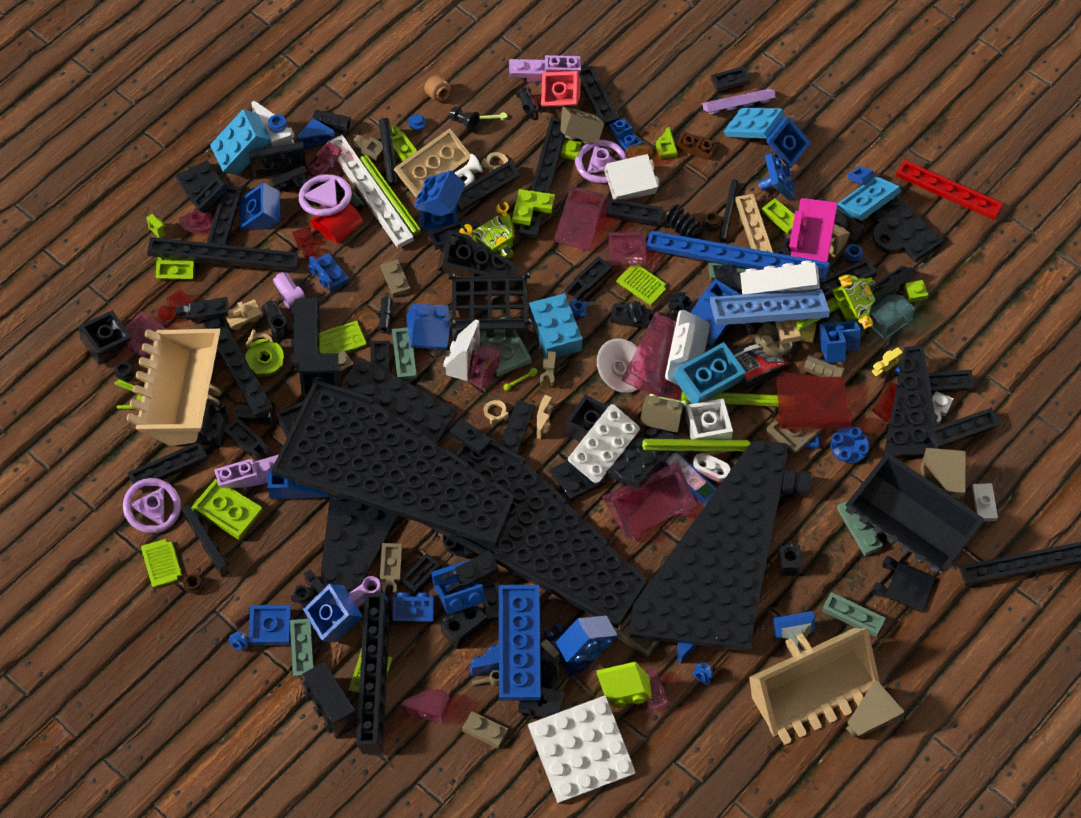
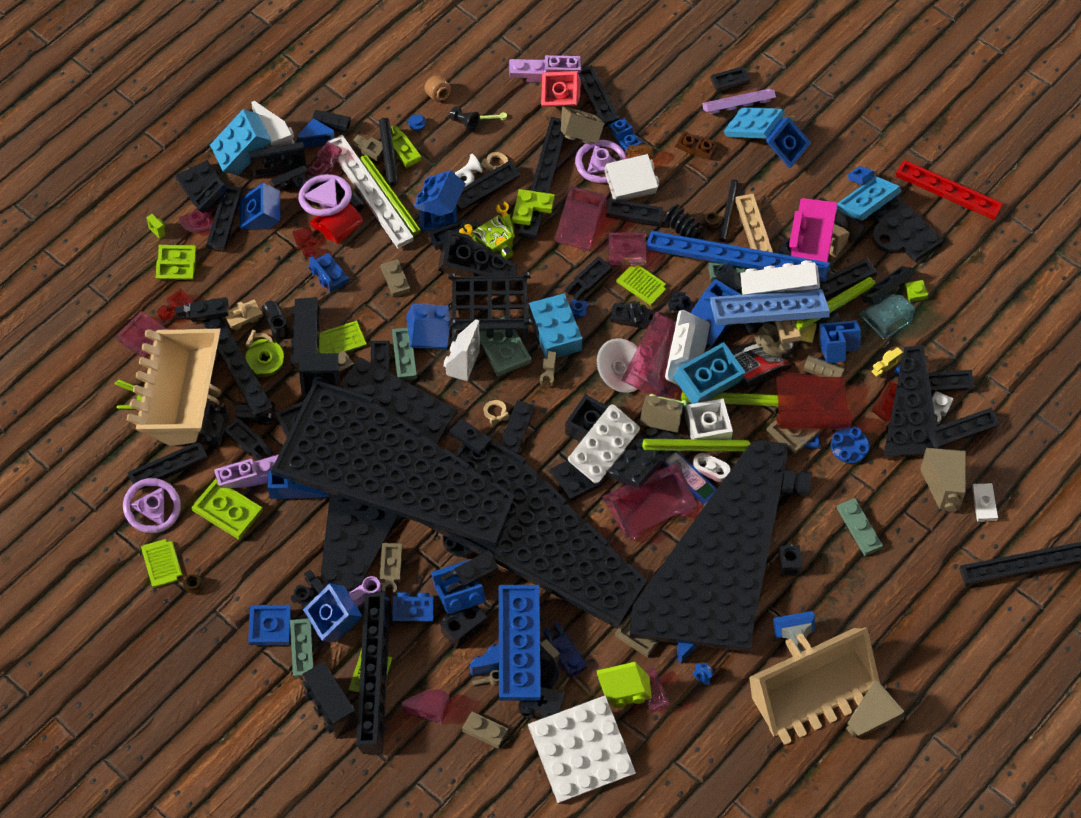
(104, 337): black slope -> none
(124, 371): black plate -> none
(202, 534): black plate -> none
(222, 254): black plate -> none
(238, 641): blue plate -> none
(277, 123): blue tile -> none
(288, 289): lavender piece -> none
(385, 314): black pin -> none
(410, 585): black tile -> none
(438, 156): tan plate -> none
(483, 364): clear pink slope -> none
(491, 606): black plate -> none
(529, 103): black piece -> none
(533, 372): lime hinge -> none
(543, 416): tan slope -> none
(570, 149): lime plate -> none
(586, 639): blue brick -> none
(666, 146): lime tile -> none
(778, 178): blue plate -> none
(779, 215): lime plate -> none
(853, 249): blue plate -> none
(853, 614): sand green plate -> none
(855, 298): lime torso -> none
(906, 586): black flag -> none
(915, 514): black piece -> none

